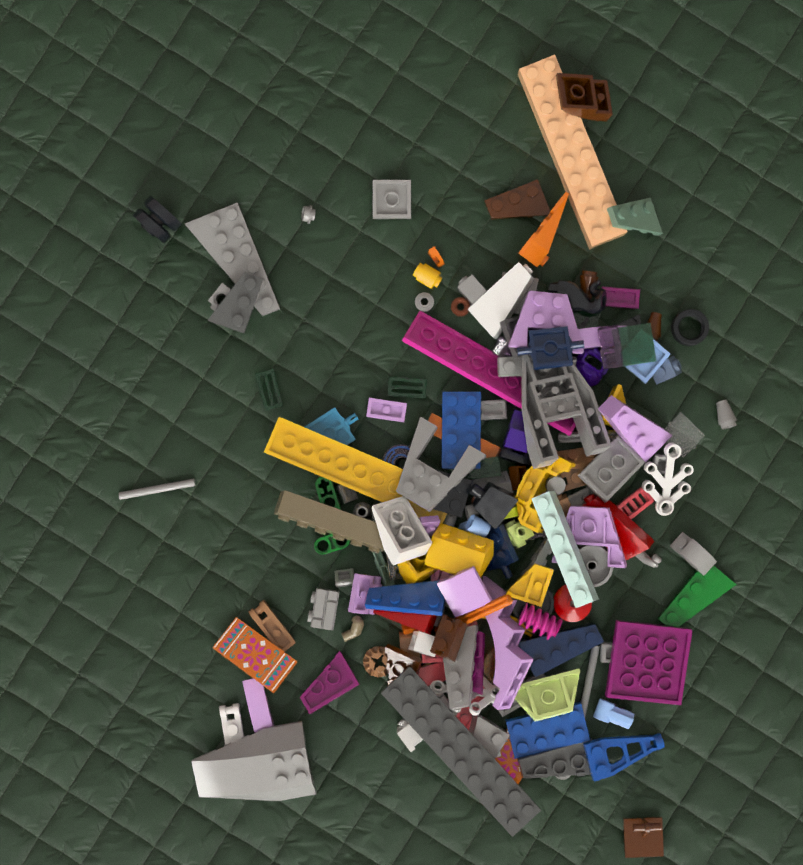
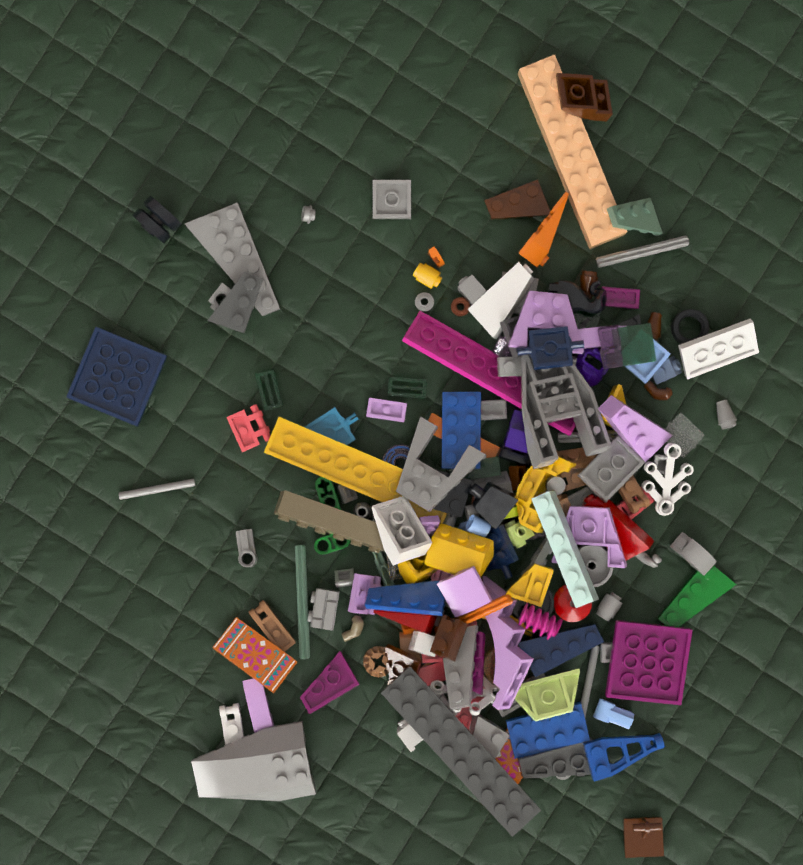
(116, 376): none -> dark blue plate
(244, 431): none -> coral plate
(246, 545): none -> light grey piece
(302, 601): none -> sand green axle
(609, 606): none -> light grey brick
(630, 490): none -> medium nougat plate
(642, 251): none -> light grey axle
(658, 393): none -> reddish brown arm
(718, 348): none -> white plate

